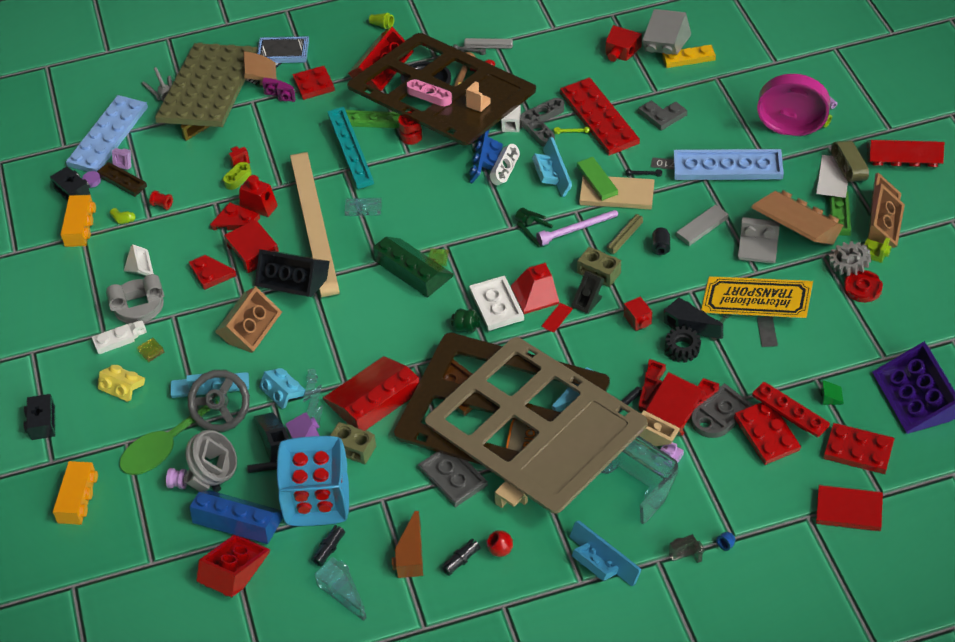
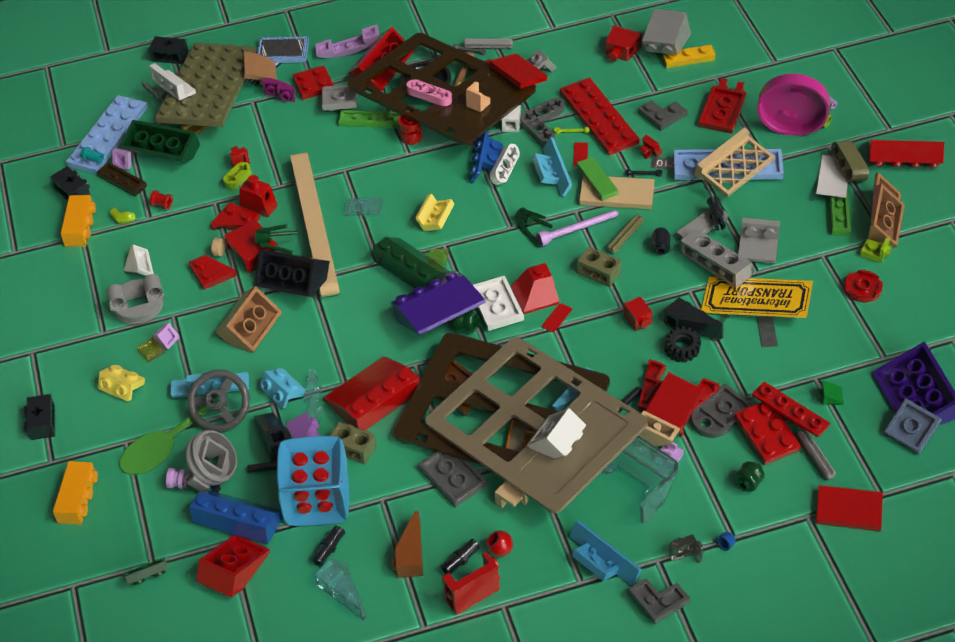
(87, 153): none -> teal pin
(92, 178): medium lavender tile -> none
(118, 337): white hinge -> none
(139, 574): none -> dark green plate
(160, 141): none -> dark green slope
(166, 336): none -> lavender tile
(168, 50): none -> black brick
(171, 82): none -> white panel
(218, 246): none -> tan tile
(264, 235): none -> dark green plant
(338, 98): none -> light grey plate
(349, 46): none -> lavender slope
(350, 148): teal plate -> none
(382, 20): lime cone -> none
(434, 213): none -> light yellow bracket
(436, 302): none -> dark purple slope
(473, 587): none -> red panel
(518, 70): none -> red tile
(540, 60): none -> light grey bracket
(557, 434): none -> white slope
(580, 152): none -> red sticker
(587, 293): pearl dark grey slope -> none
(650, 146): none -> red tile
(656, 604): none -> dark grey plate
(716, 213): none -> black pin
(716, 258): none -> light grey brick
(723, 107): none -> red tile
(724, 154): none -> tan fence
(749, 476): none -> dark green piece
(800, 217): medium nougat slope -> none
(816, 454): none -> light grey axle
(850, 258): light grey gear -> none
(859, 448): red plate -> none
(912, 426): none -> sand blue tile

